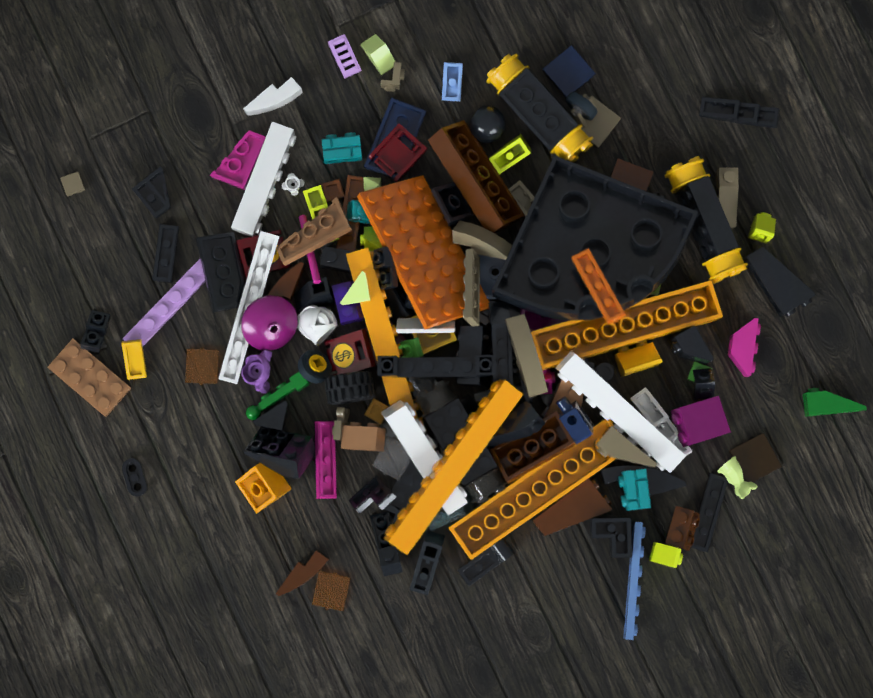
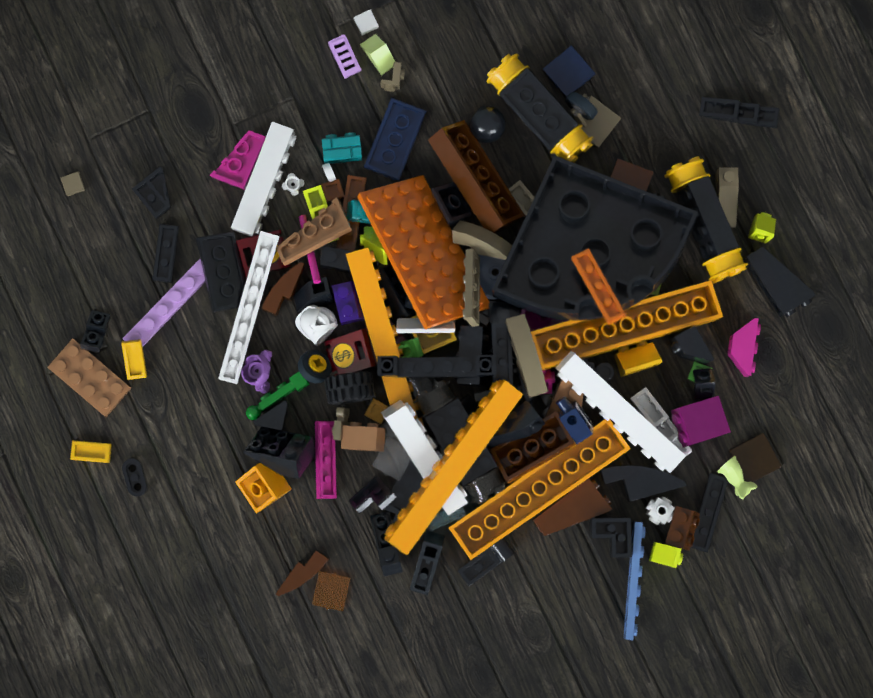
(90, 451): none -> yellow tile
(202, 366): clear orange piece -> none
(264, 314): magenta dish -> none
(274, 98): white slope -> none
(329, 172): none -> white tile
(358, 291): yellowish green slope -> none
(366, 22): none -> white tile
(371, 183): yellowish green slope -> none
(384, 262): black slope -> none
(395, 155): dark red container -> none
(452, 81): light blue slope -> none
(510, 154): neon yellow slope -> none
(620, 448): dark tan slope -> none
(635, 489): teal brick -> none
(652, 510): none -> white brick
(825, 403): green slope -> none

